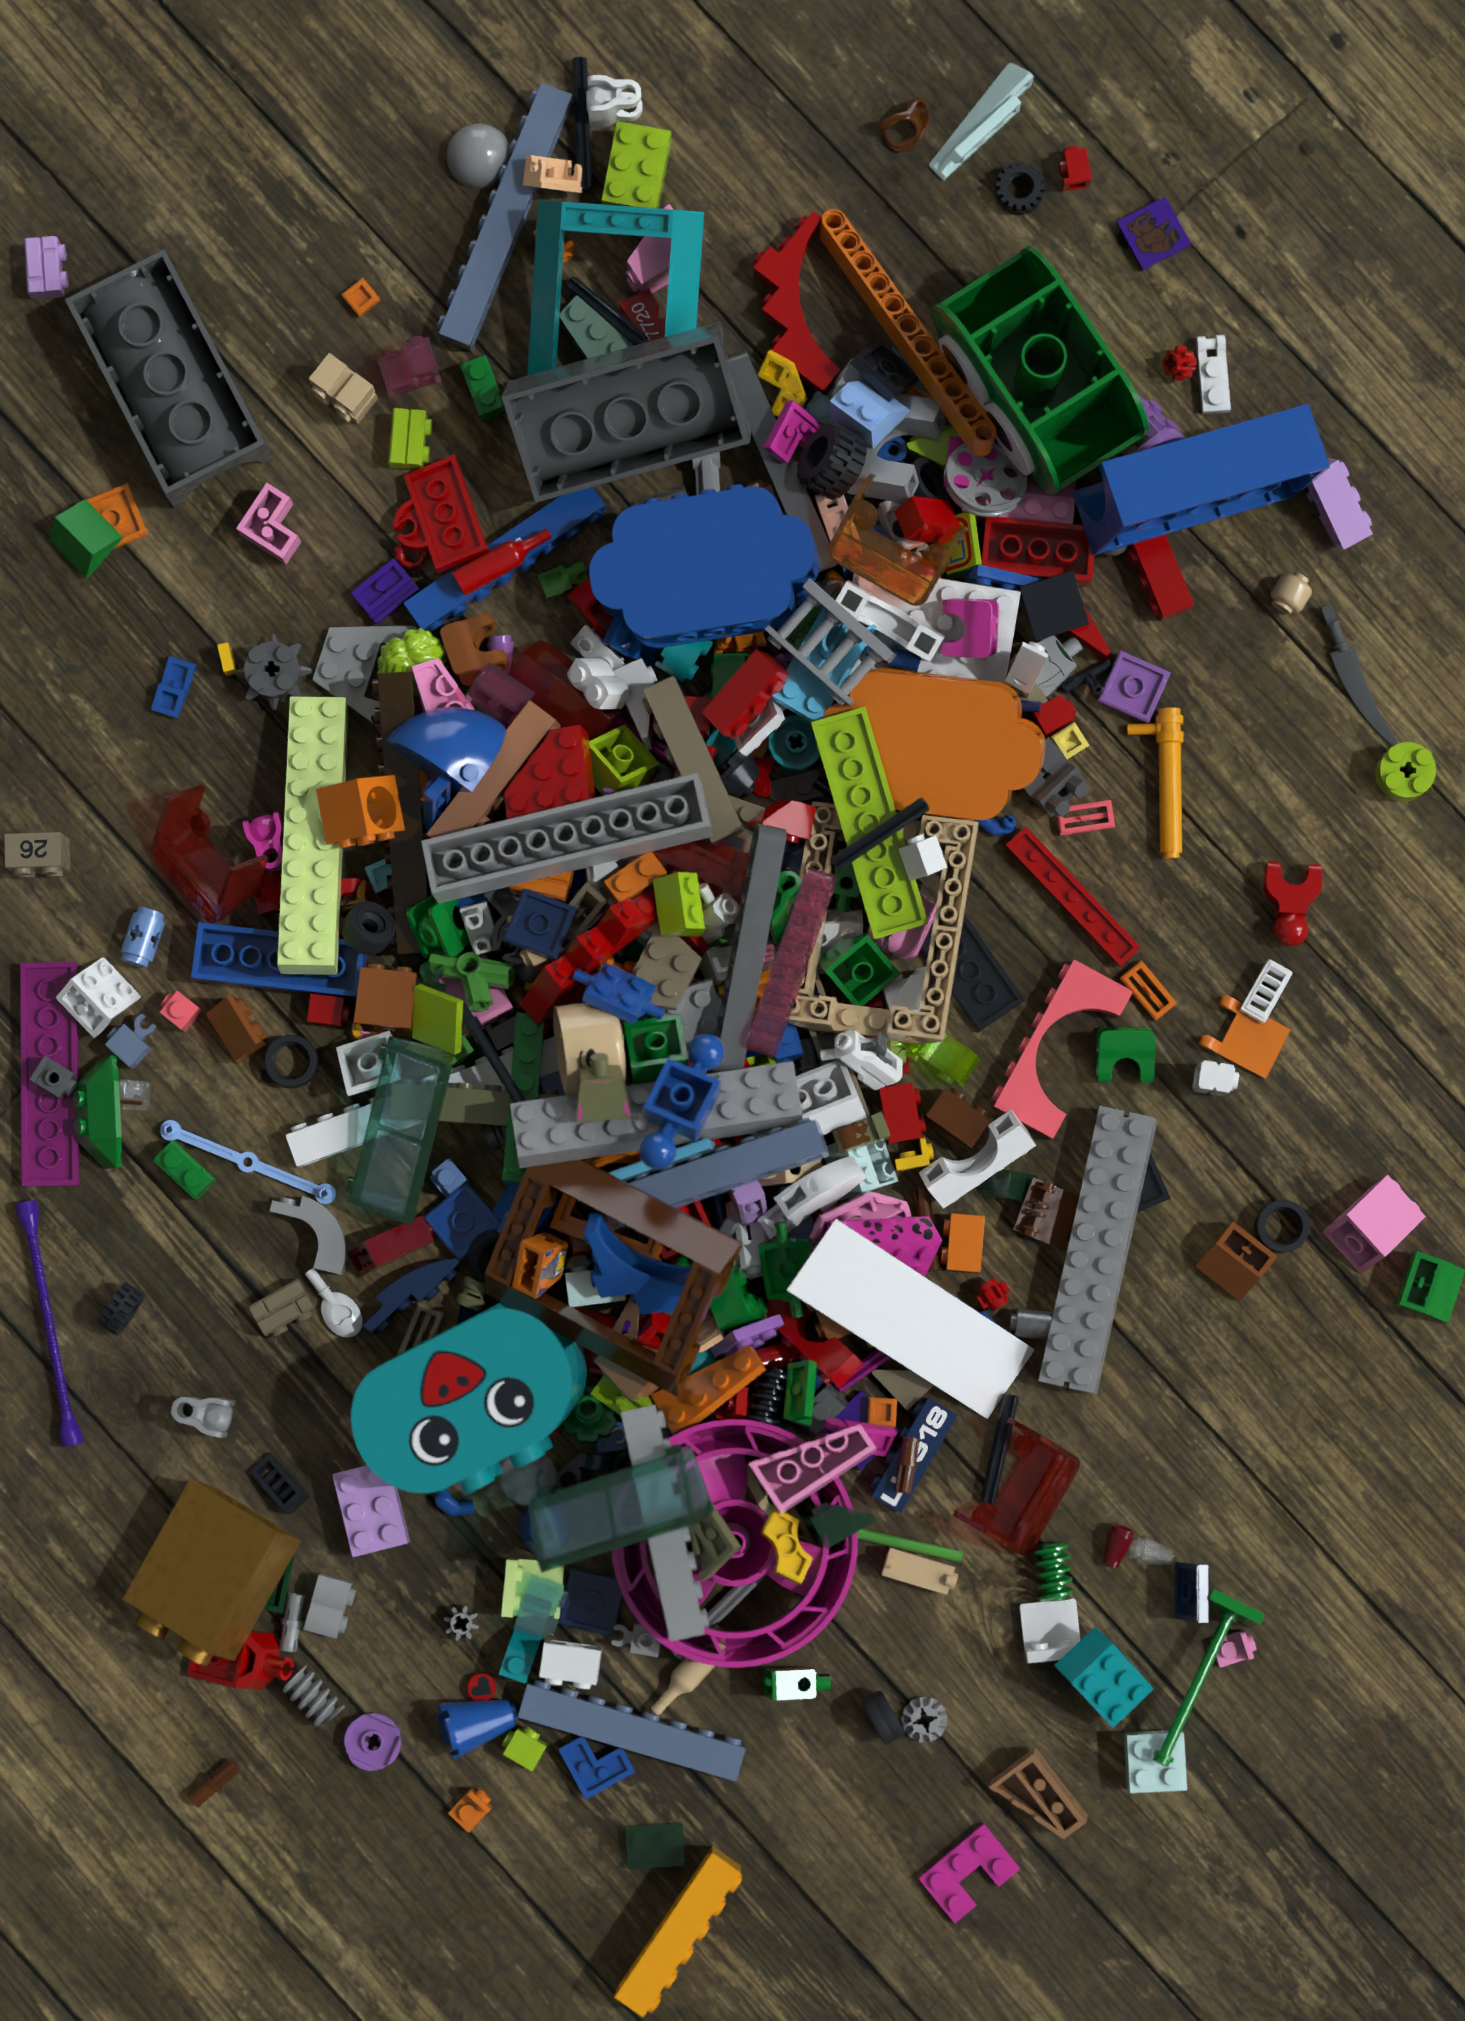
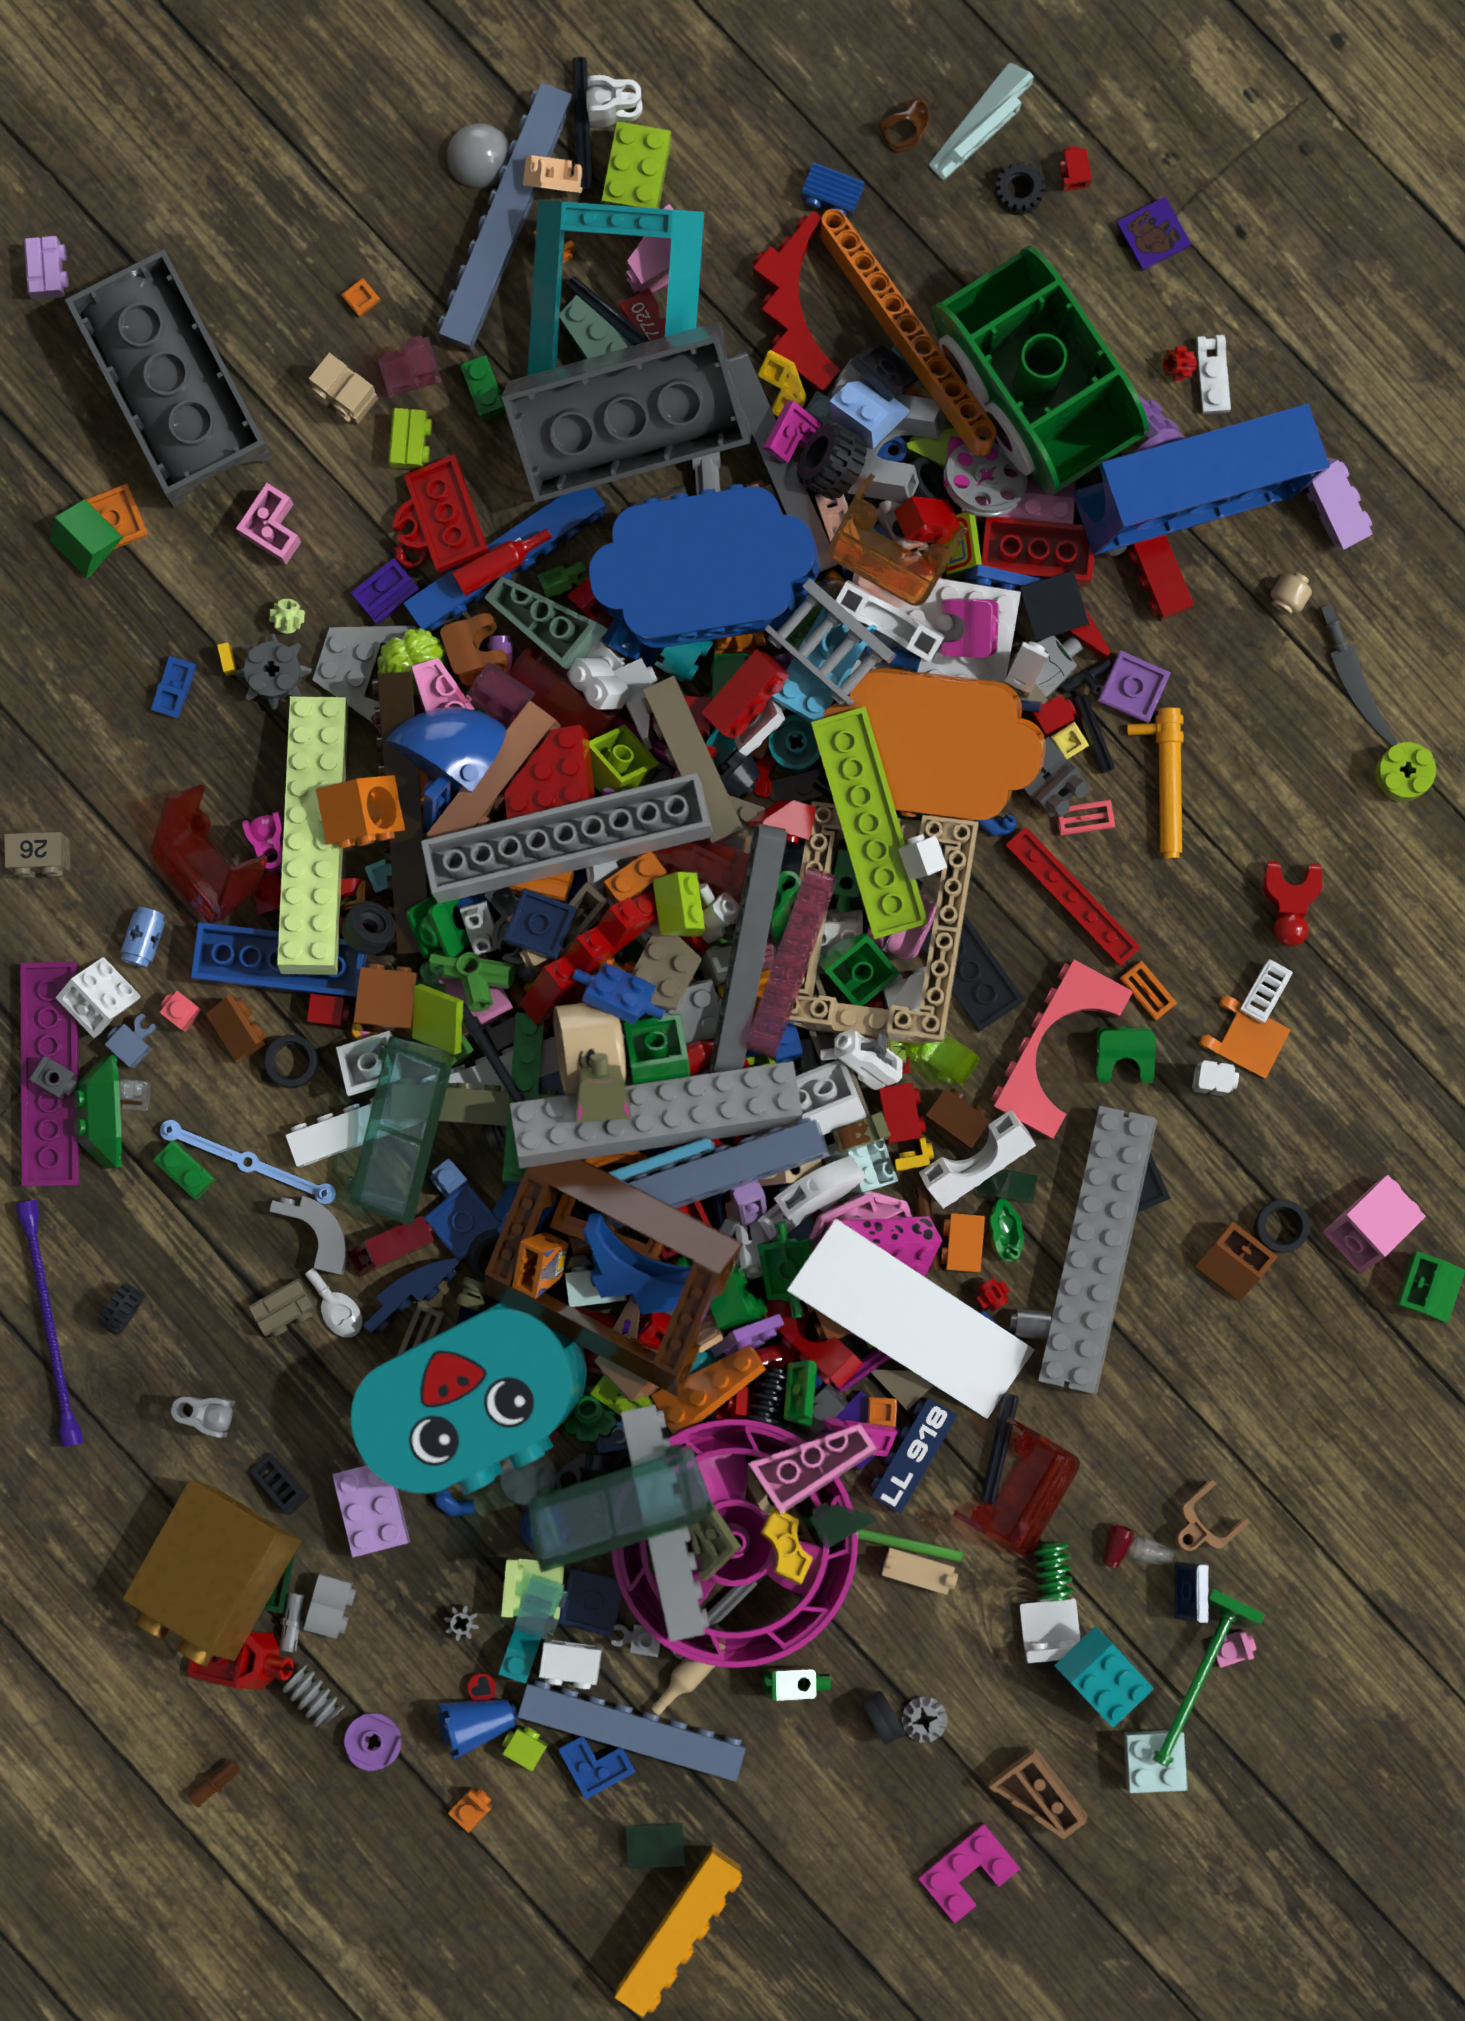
(286, 616): none -> yellowish green gear
(550, 625): none -> sand green wedge
(681, 1100): blue brick -> none
(832, 190): none -> blue brick
(880, 833): black axle -> none
(907, 1465): reddish brown axle -> none
(1005, 1231): none -> green arm
(1046, 1213): reddish brown hinge -> none
(1093, 733): none -> black axle
(1196, 1531): none -> medium nougat piece

